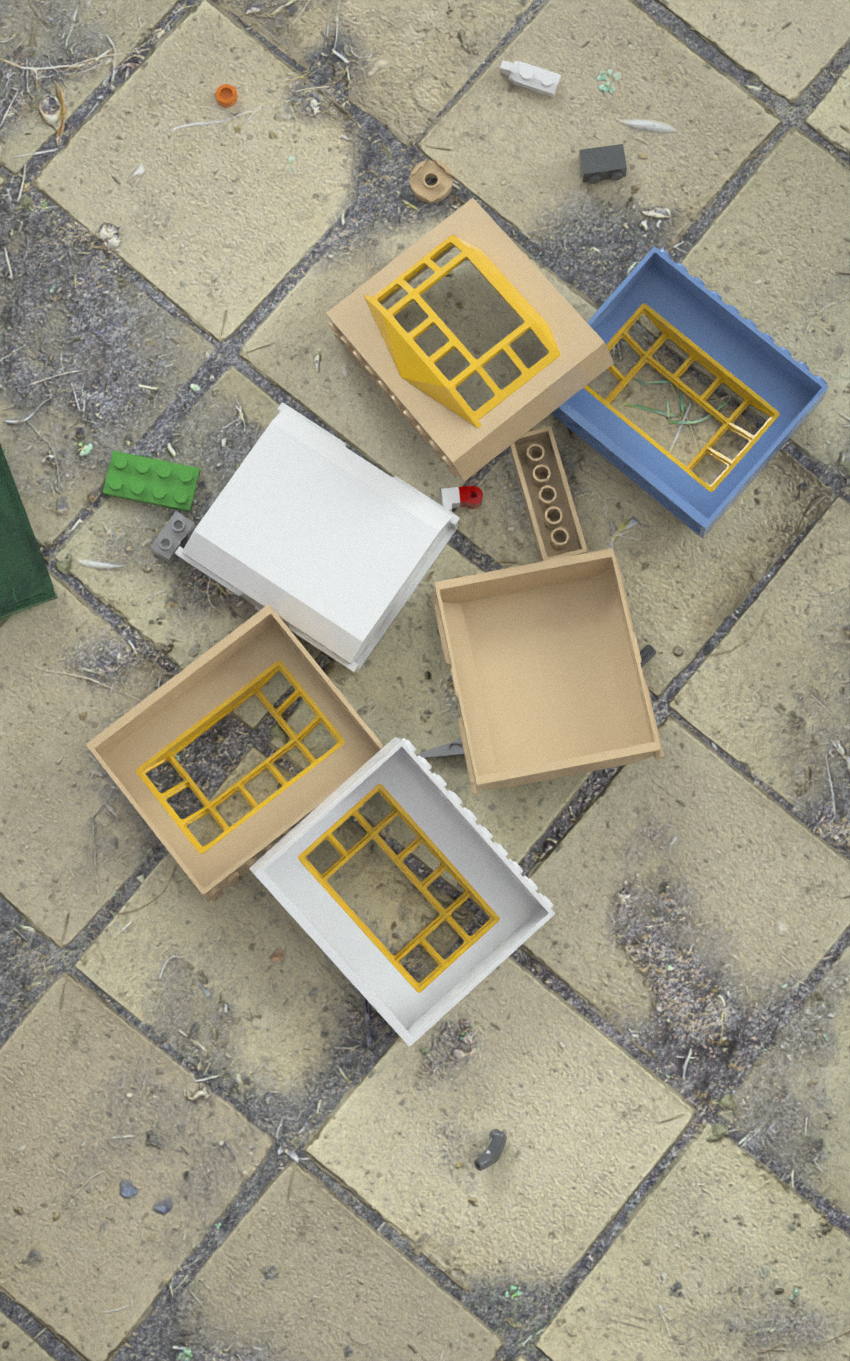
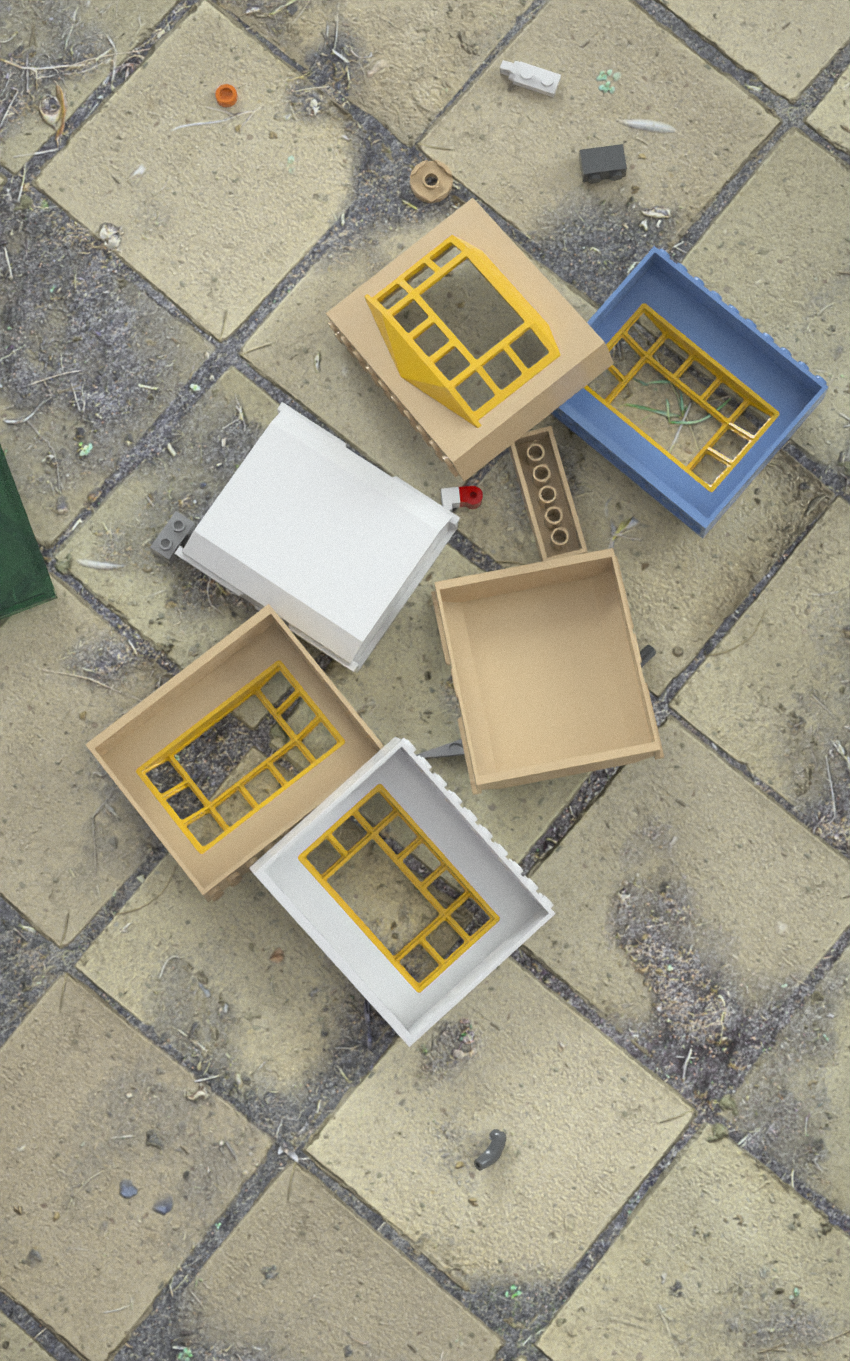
(151, 481): bright green plate -> none

